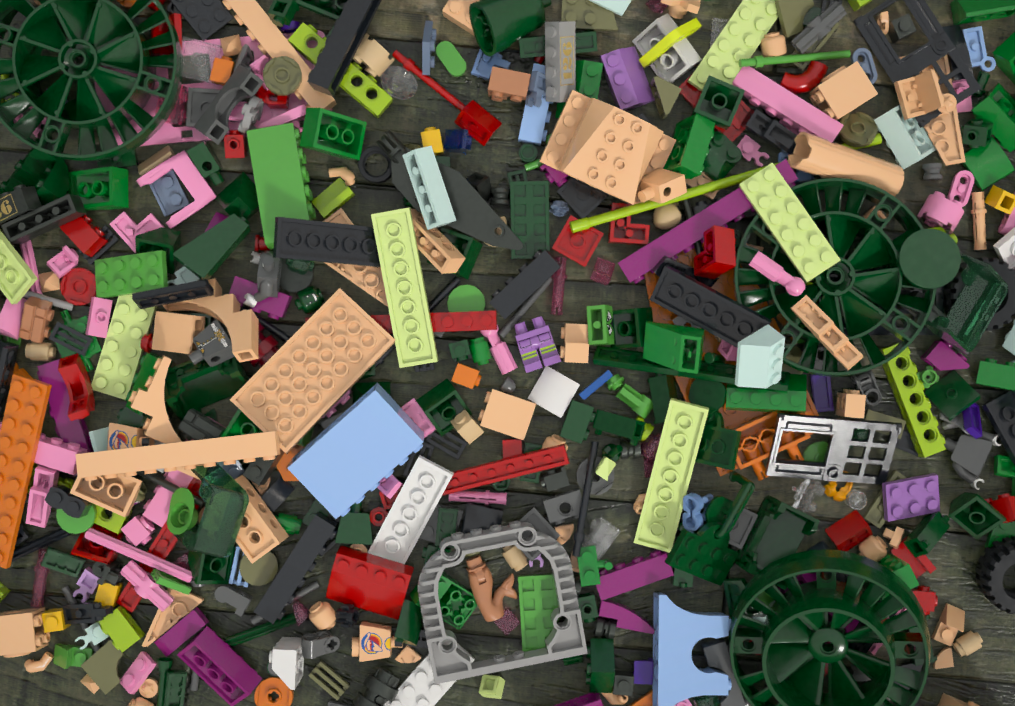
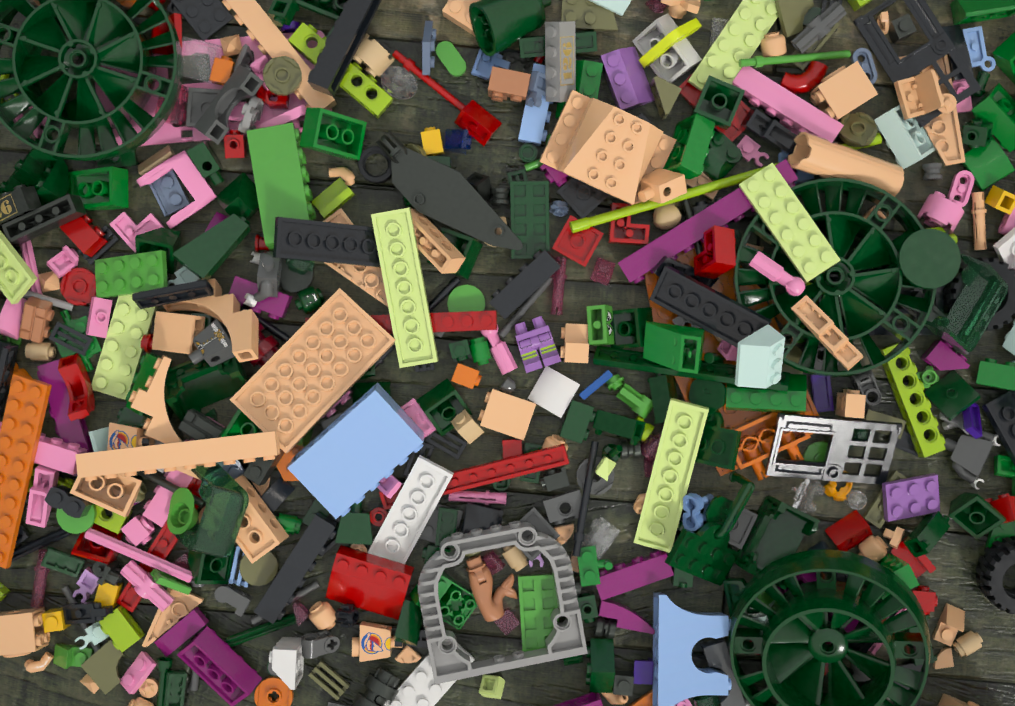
(429, 187): light aqua brick -> none
(493, 562): none -> clear pink plate

